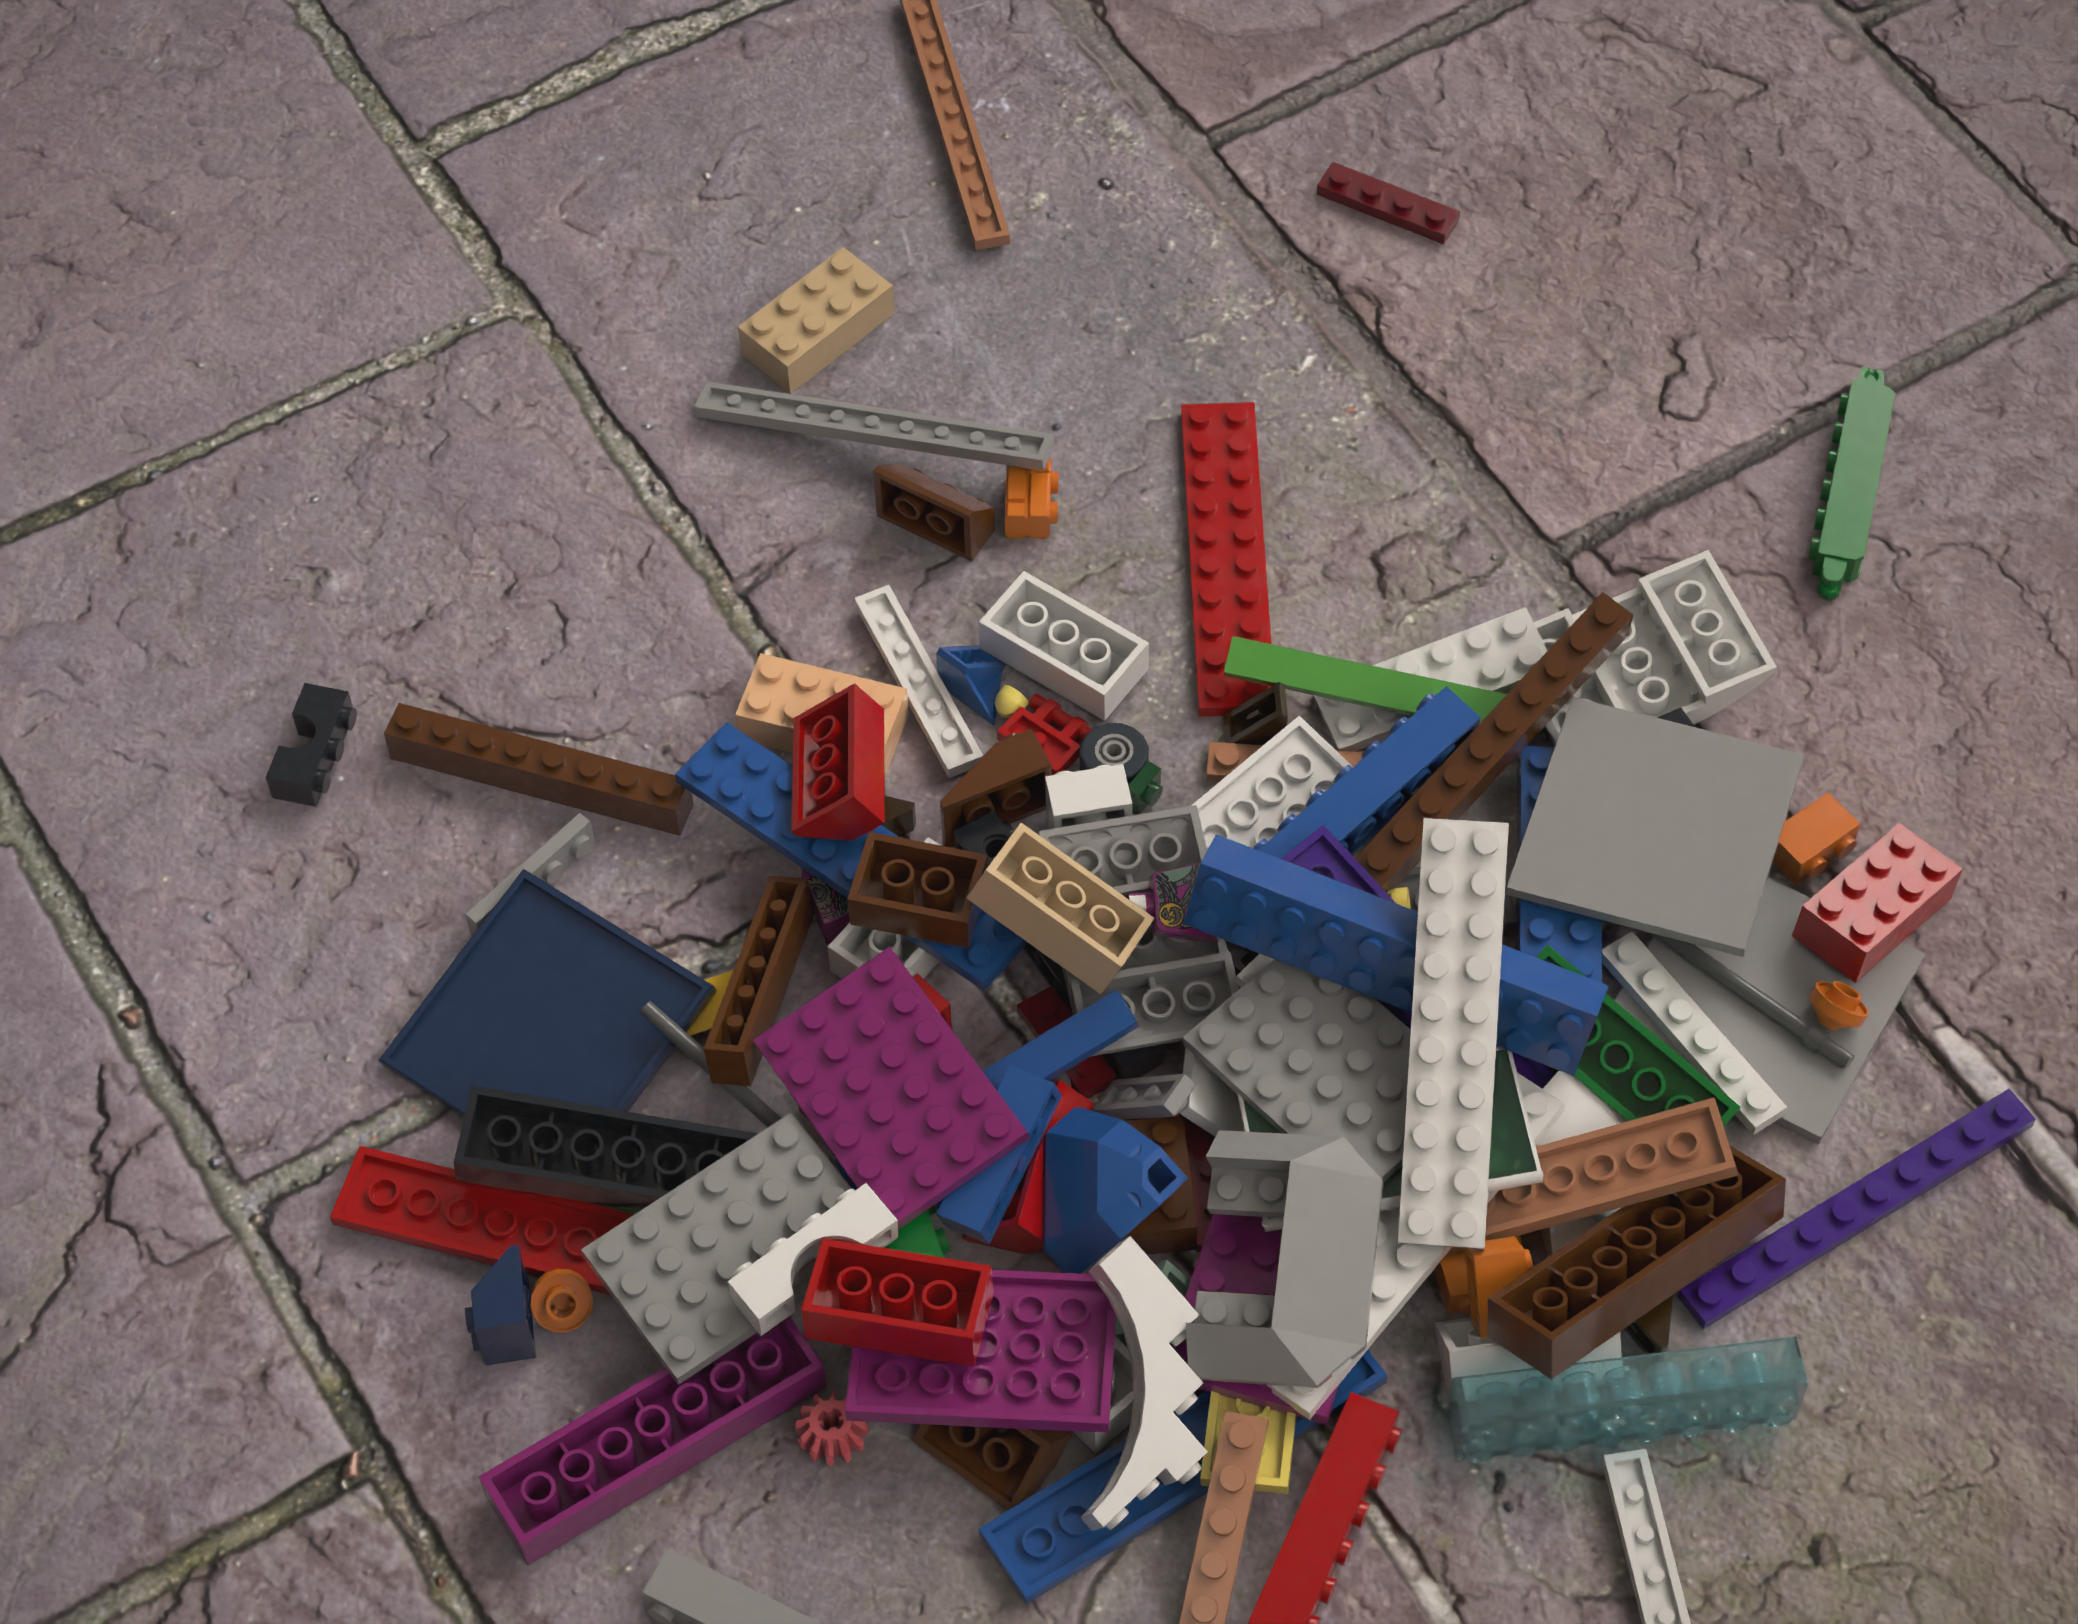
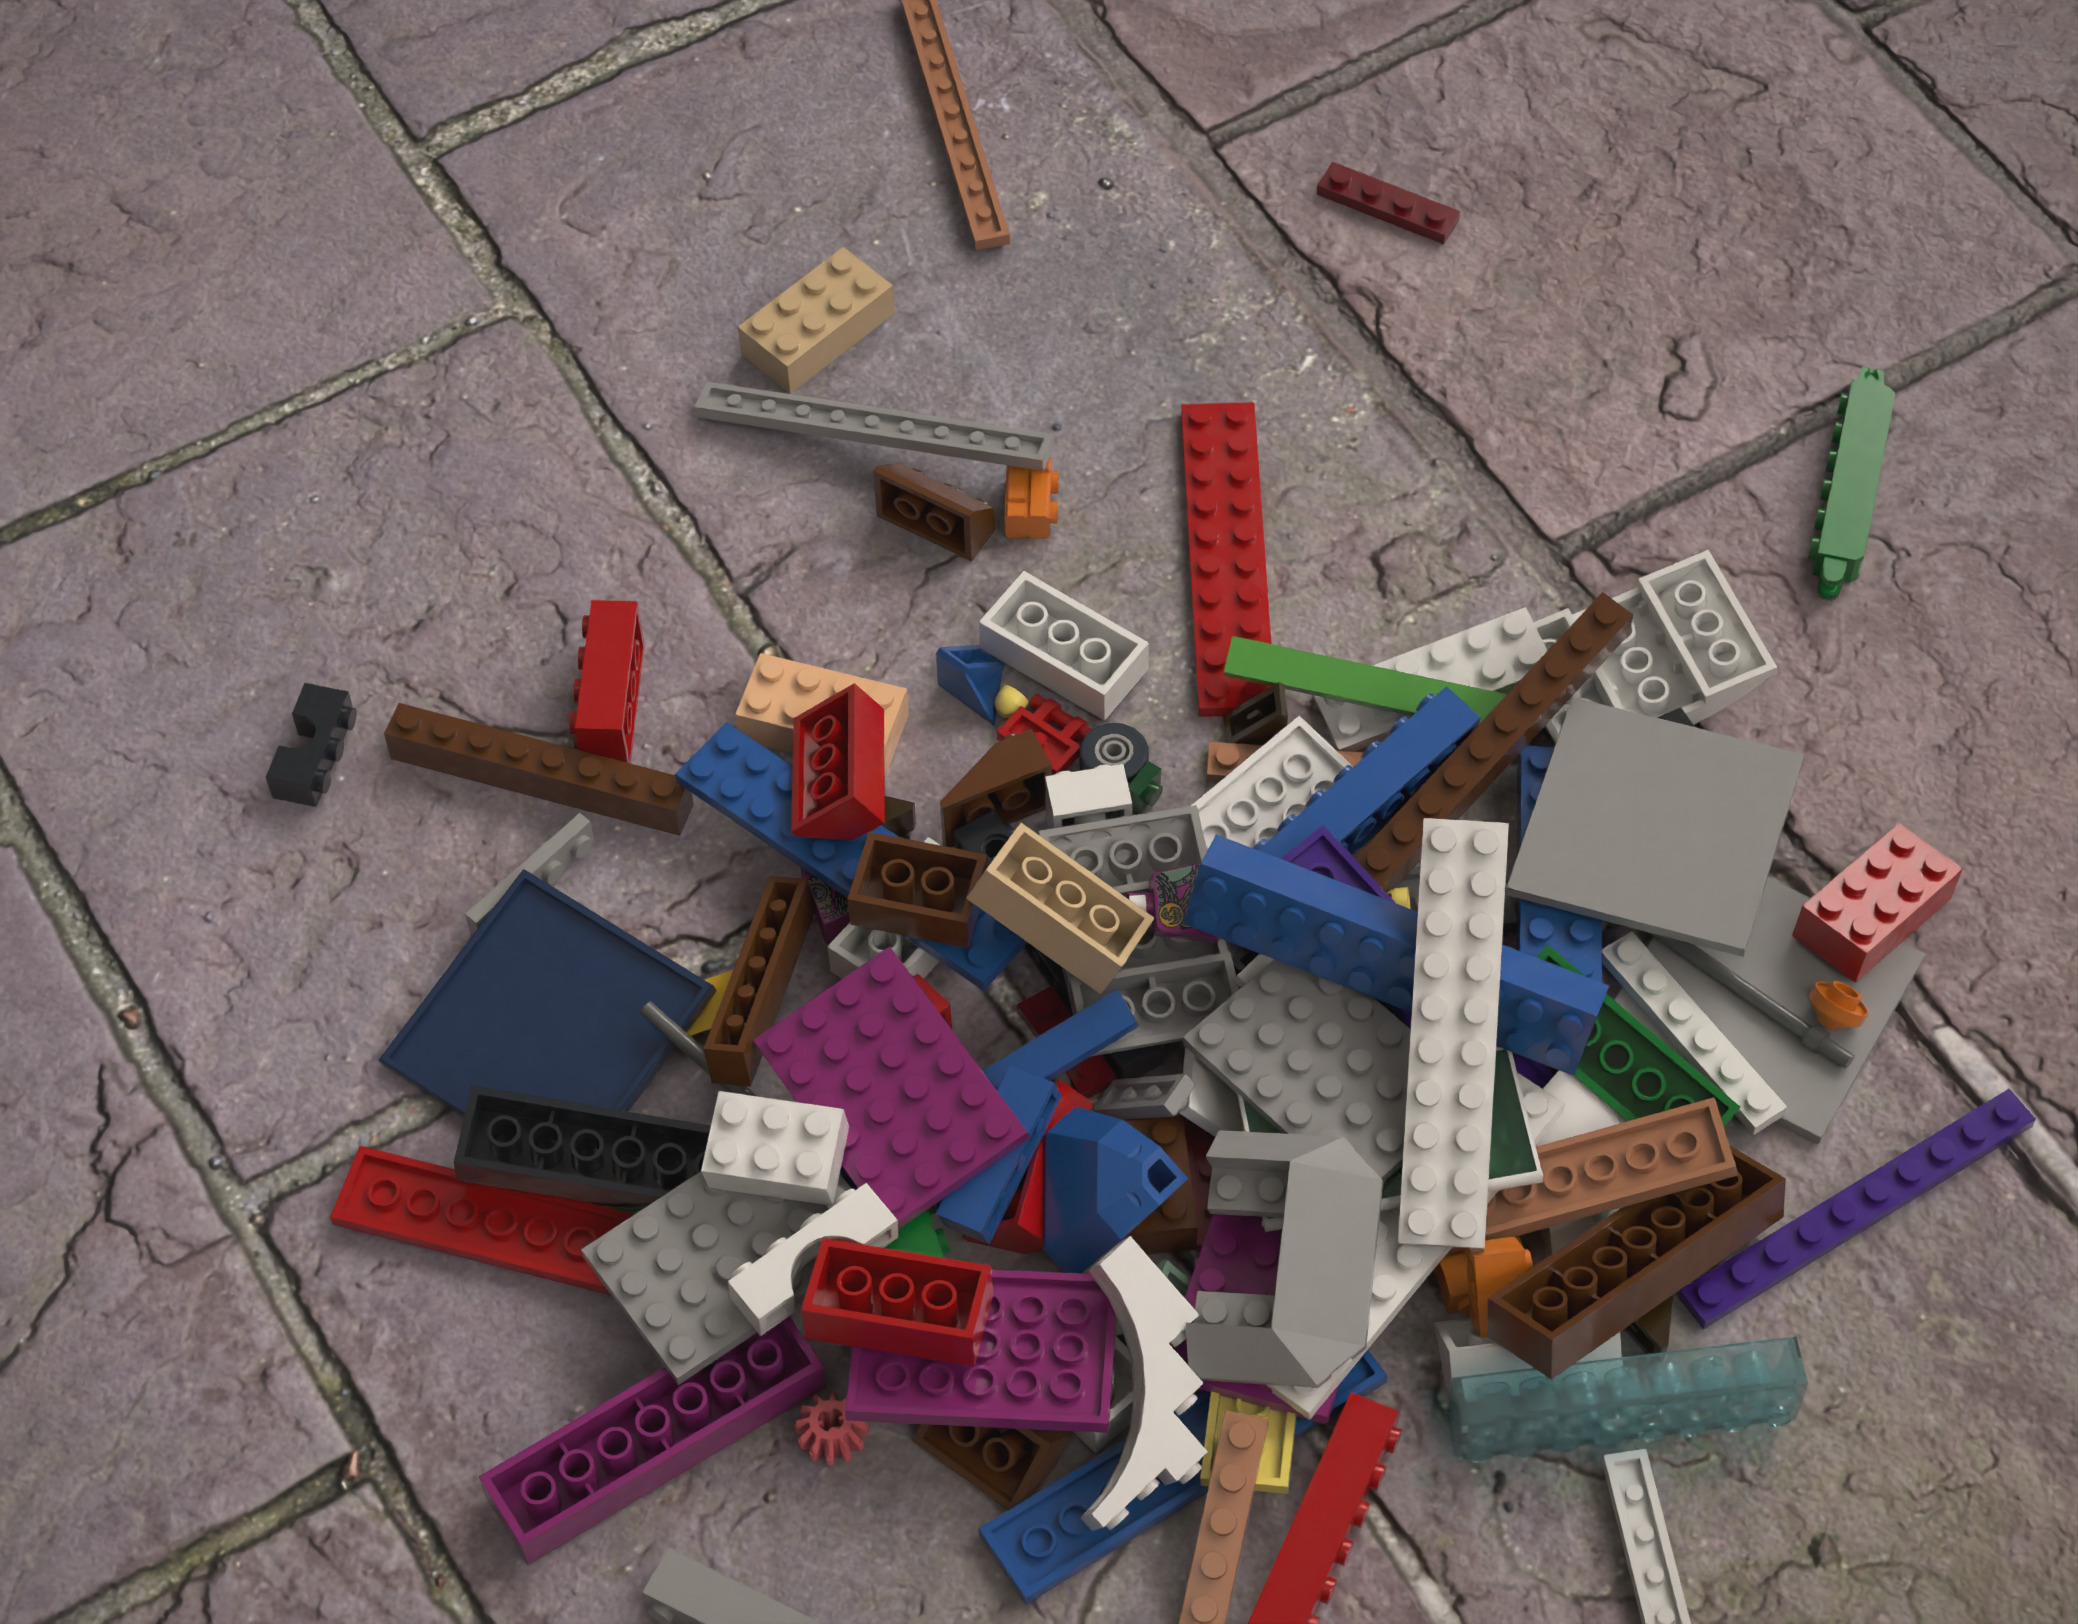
(502, 1312): dark blue slope -> none
(561, 1300): orange plate -> none
(609, 680): none -> red brick
(775, 1148): none -> white brick
(915, 671): white plate -> none
(1815, 838): orange brick -> none

